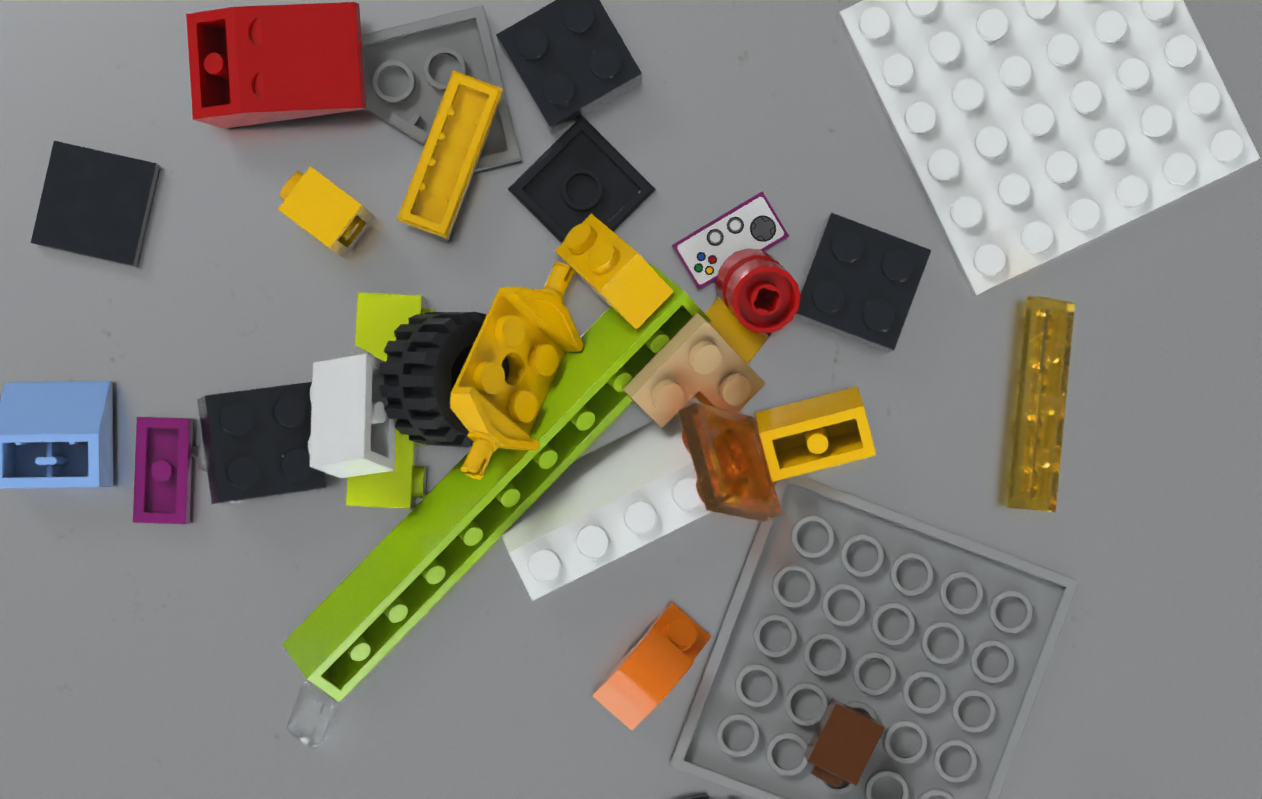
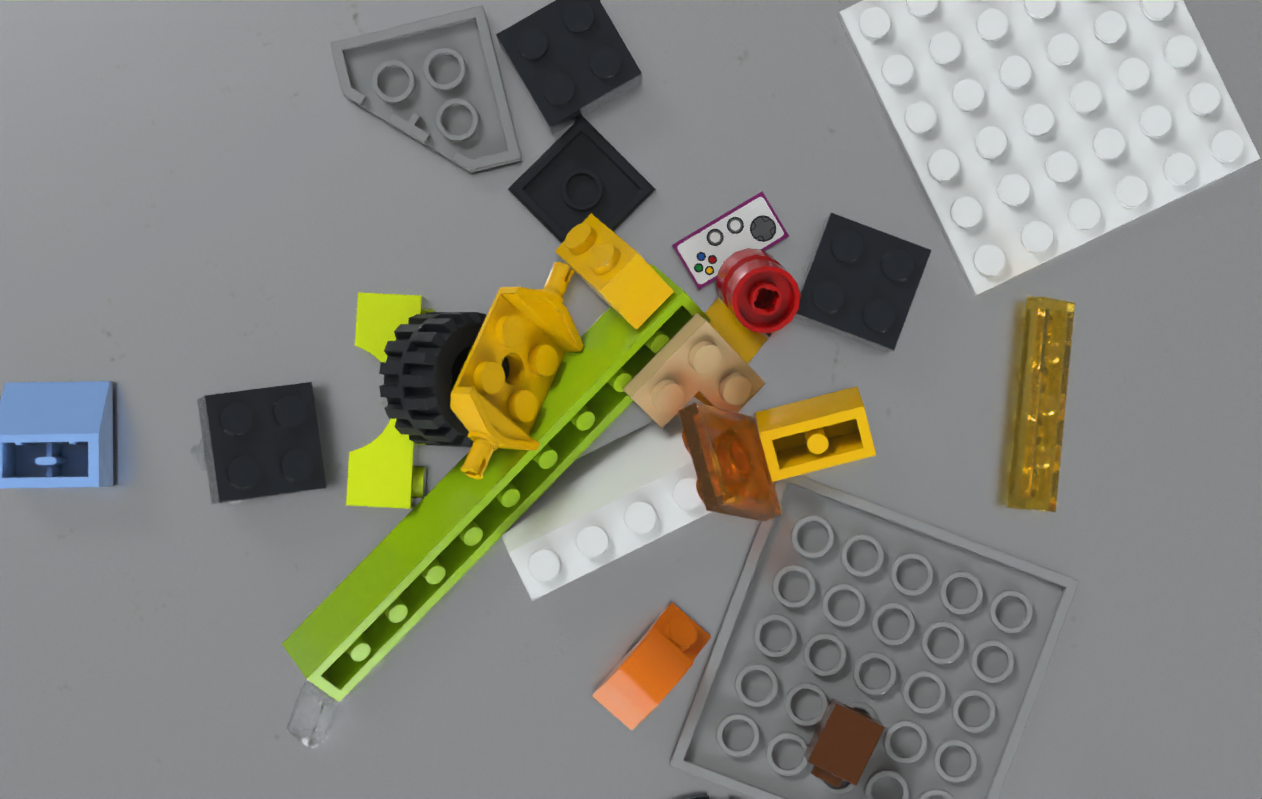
(95, 203): black tile -> none
(163, 470): magenta plate -> none
(275, 63): red slope -> none
(324, 210): yellow brick -> none
(349, 418): white brick -> none
(450, 155): yellow plate -> none

